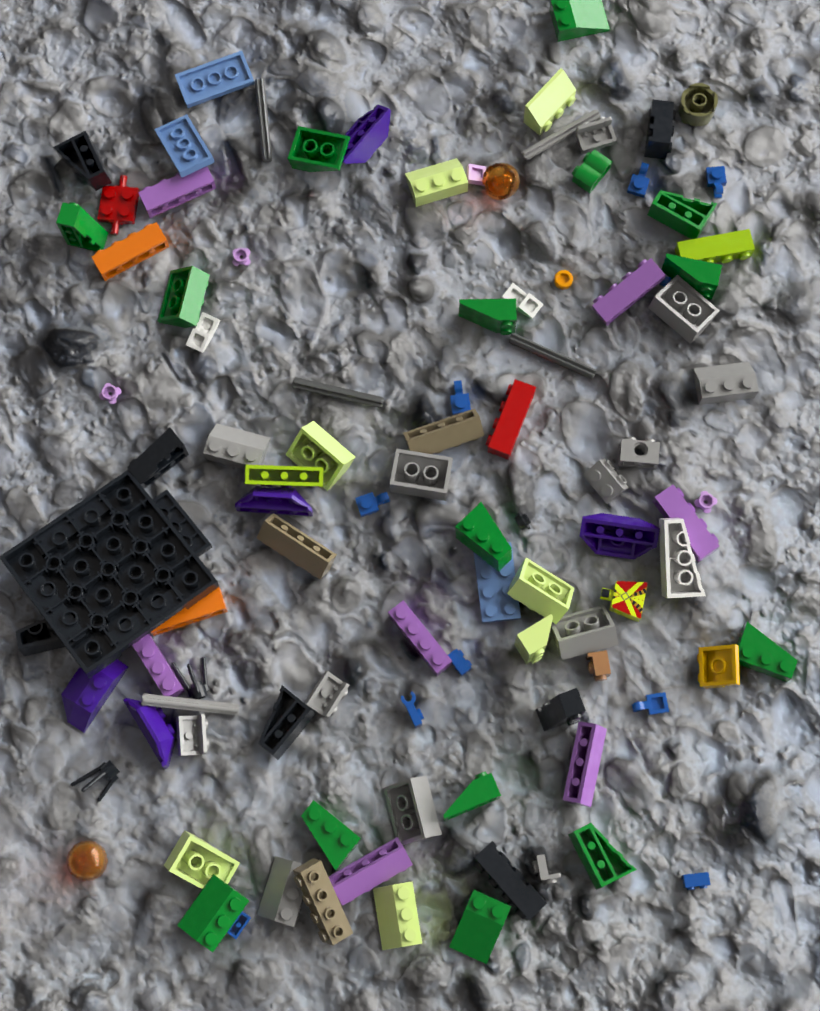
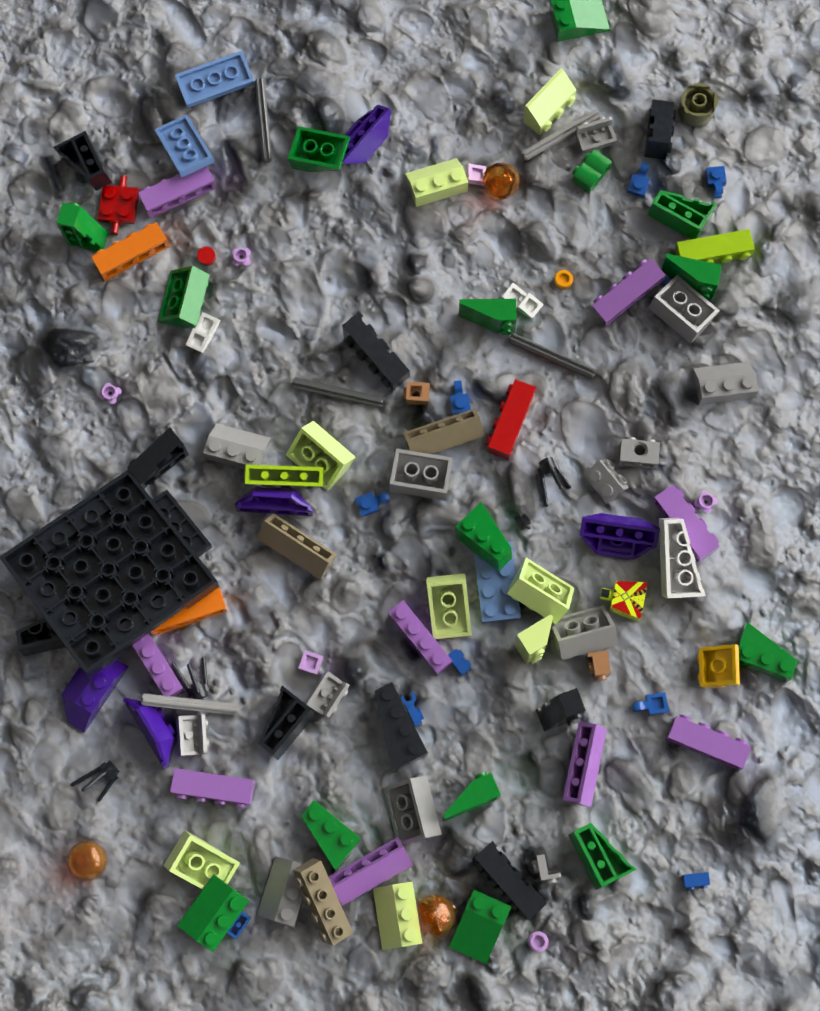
(206, 256): none -> red tile
(213, 787): none -> medium lavender brick
(310, 662): none -> lavender plate
(374, 352): none -> black wedge
(399, 731): none -> black wedge
(420, 388): none -> medium nougat brick
(438, 913): none -> clear orange cylinder
(449, 606): none -> yellowish green slope
(538, 941): none -> lavender plate
(550, 468): none -> black plant
(708, 742): none -> medium lavender brick

